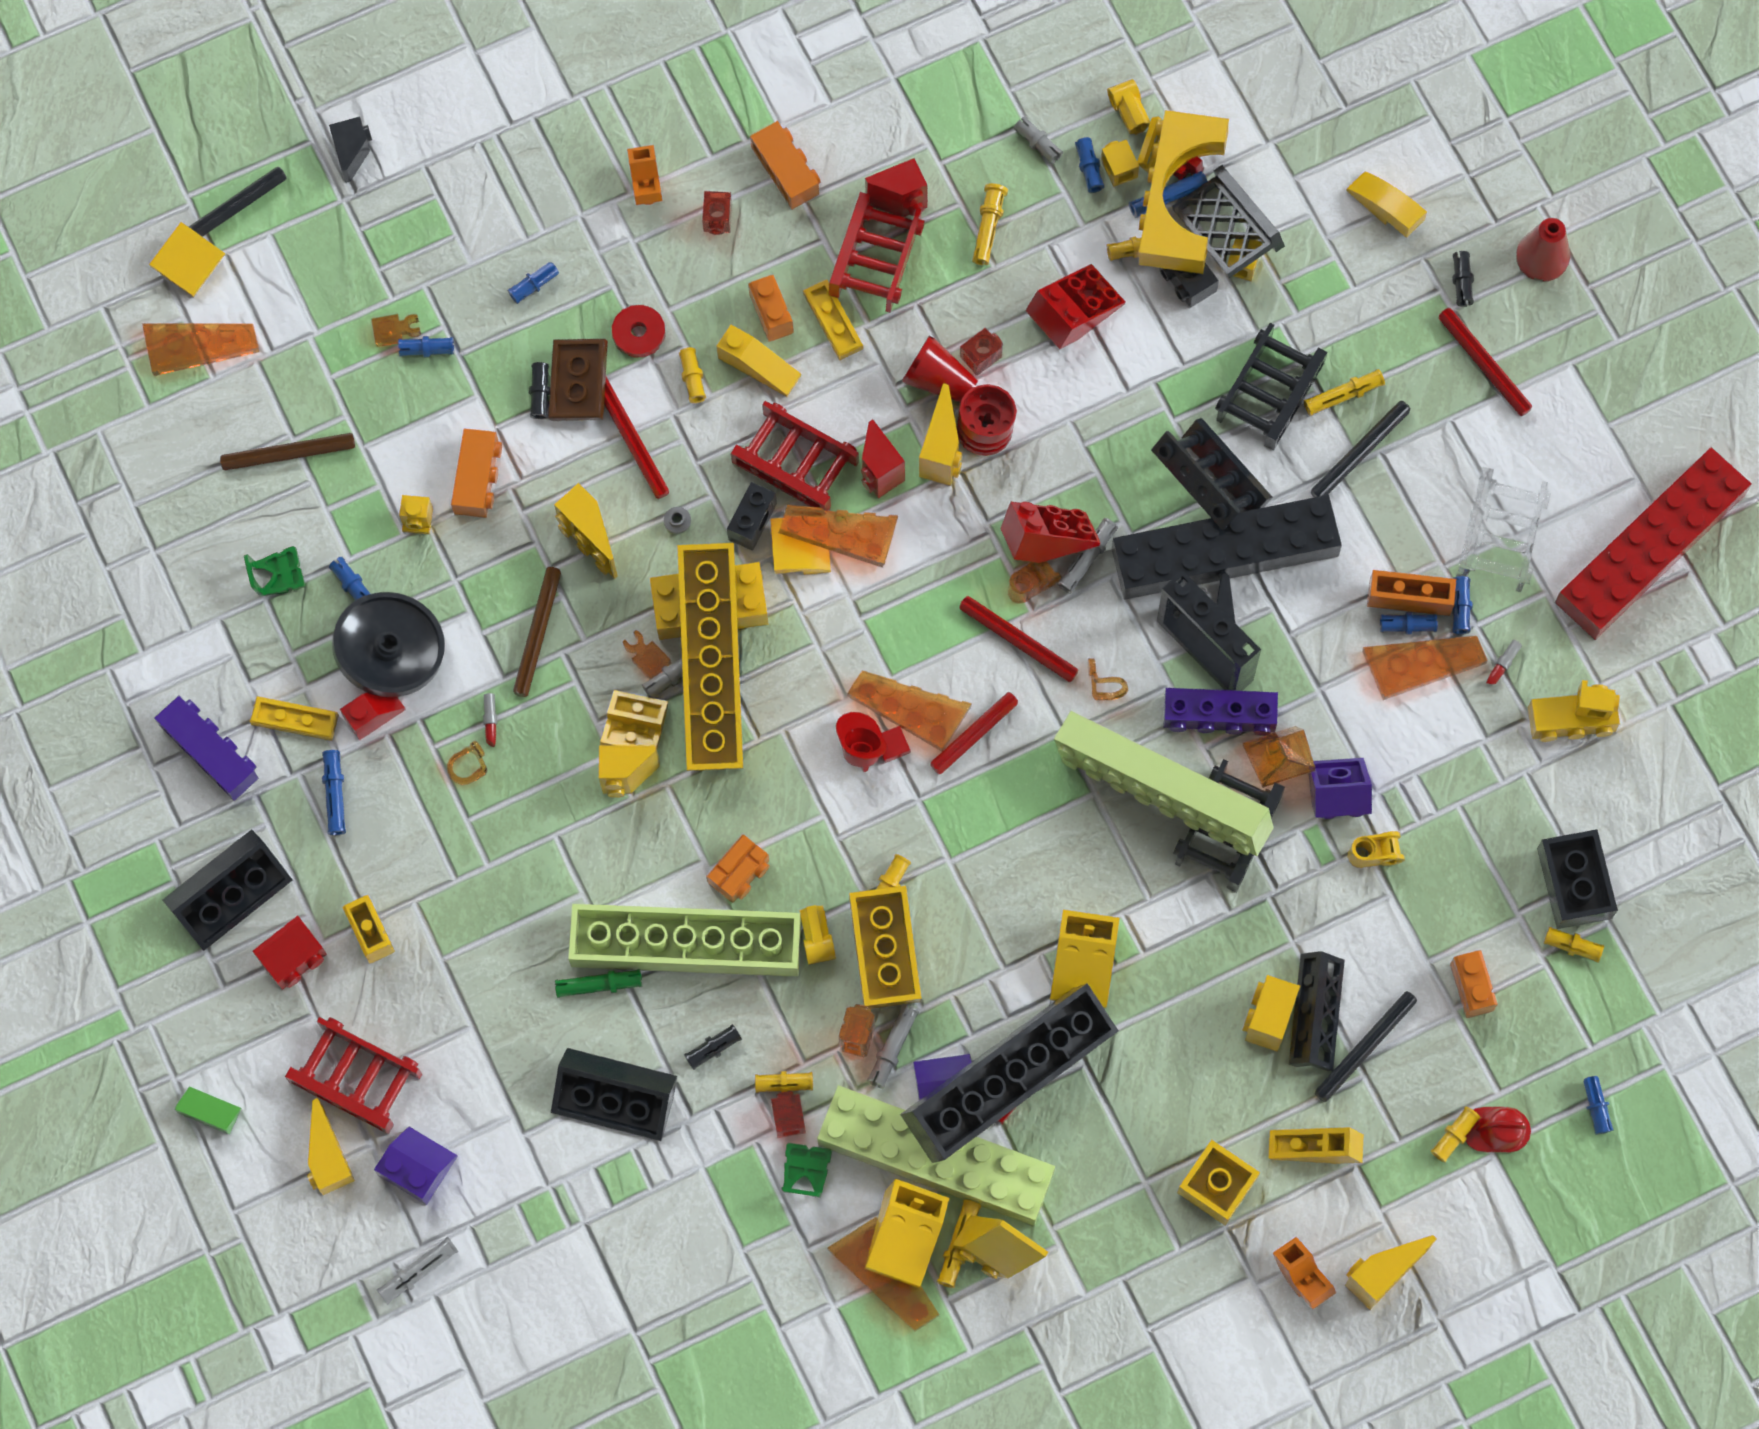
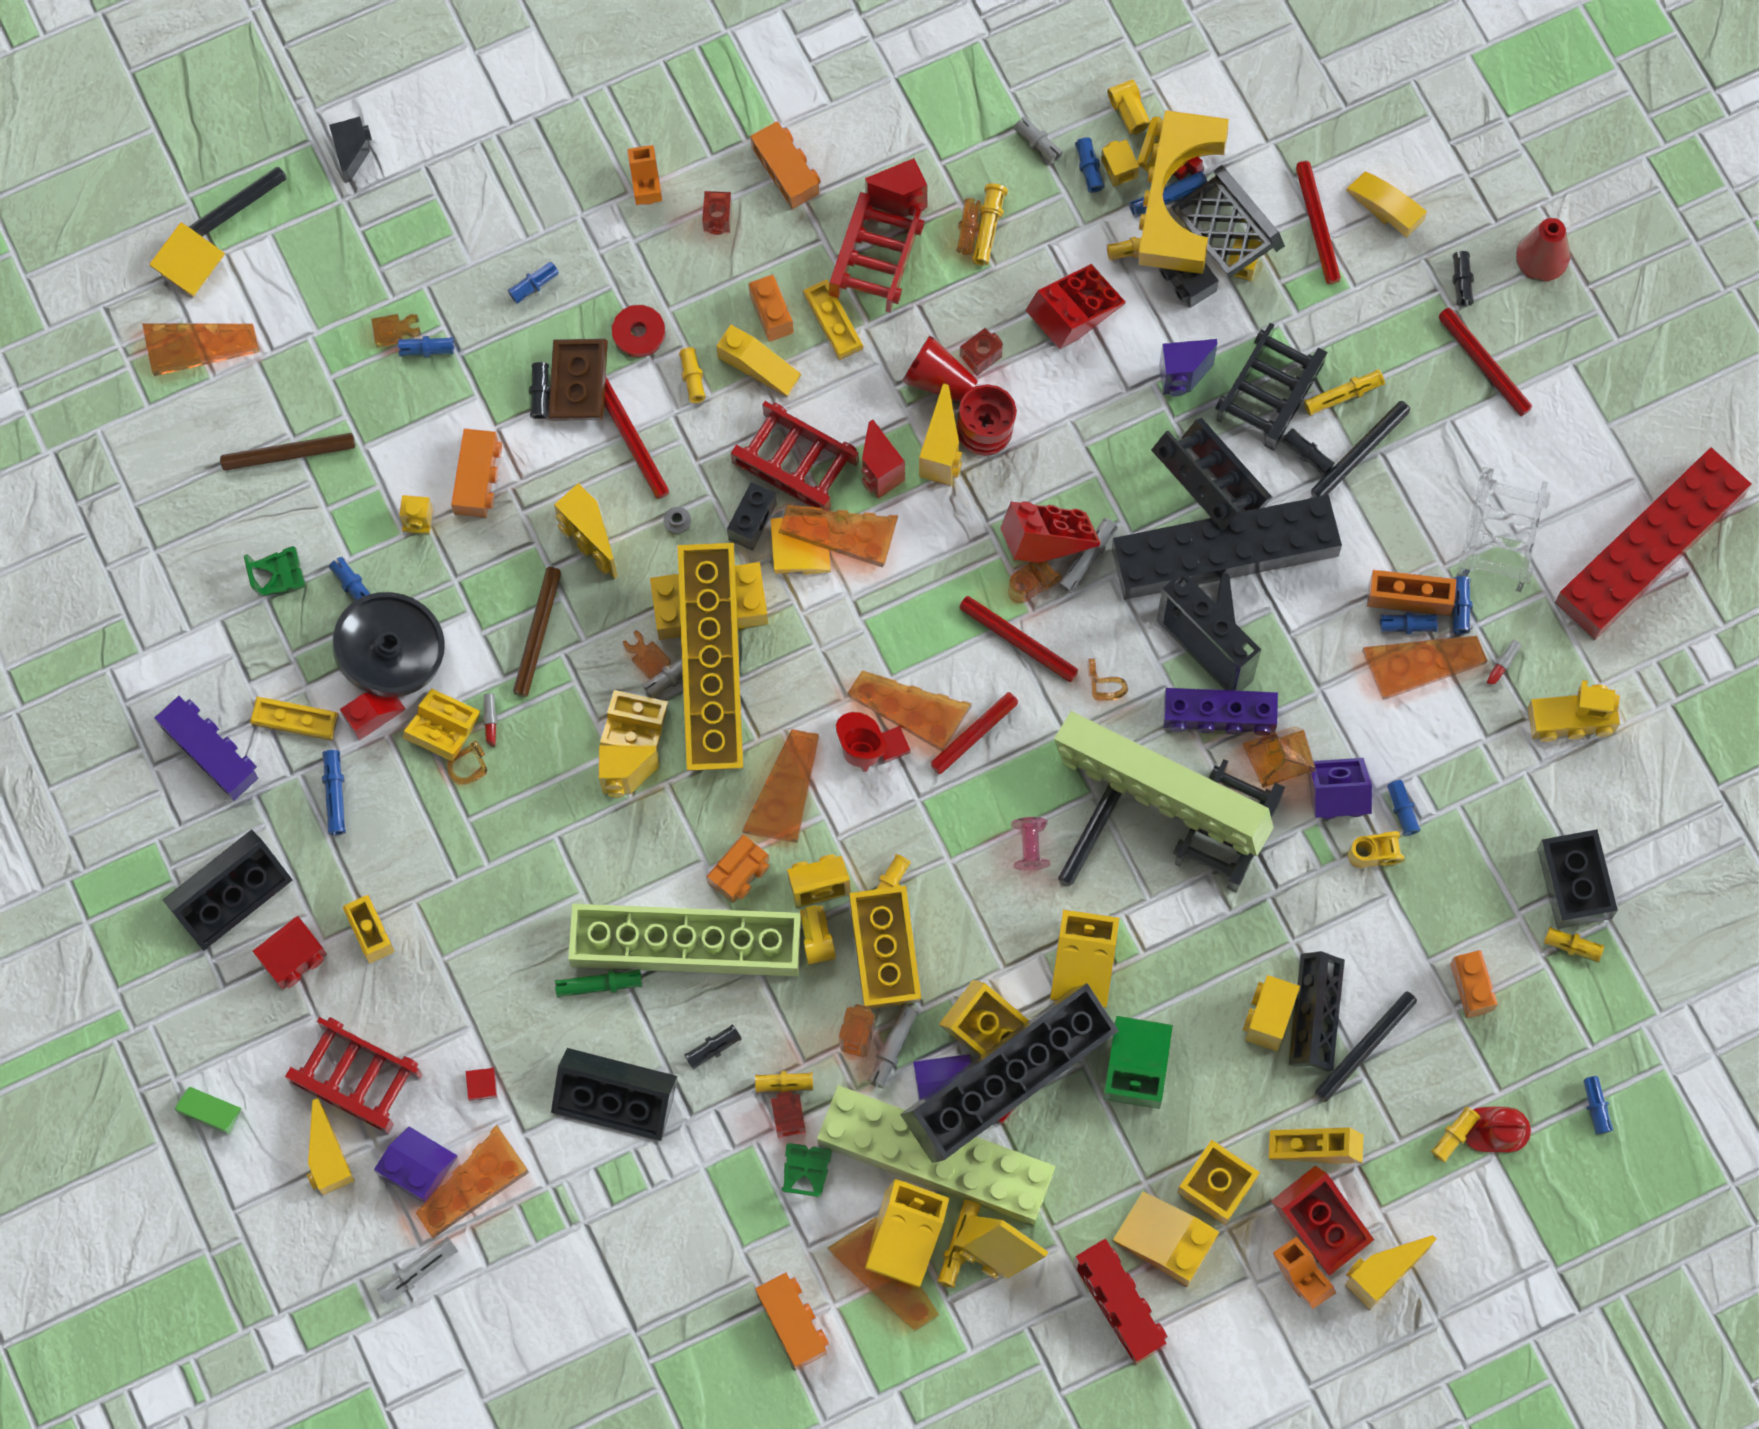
(441, 724): none -> yellow slope
(480, 1178): none -> clear orange wing
(481, 1084): none -> red tile
(784, 795): none -> clear orange wing
(792, 1320): none -> orange brick
(819, 880): none -> yellow slope
(968, 226): none -> clear orange pin
(981, 1018): none -> yellow slope
(1030, 843): none -> clear pink piece
(1089, 836): none -> black axle
(1120, 1302): none -> red wedge
(1138, 1062): none -> green slope
(1166, 1237): none -> yellow slope
(1185, 364): none -> dark purple slope
(1308, 452): none -> black pin
(1318, 222): none -> red axle
(1322, 1219): none -> red slope
(1403, 807): none -> blue axle

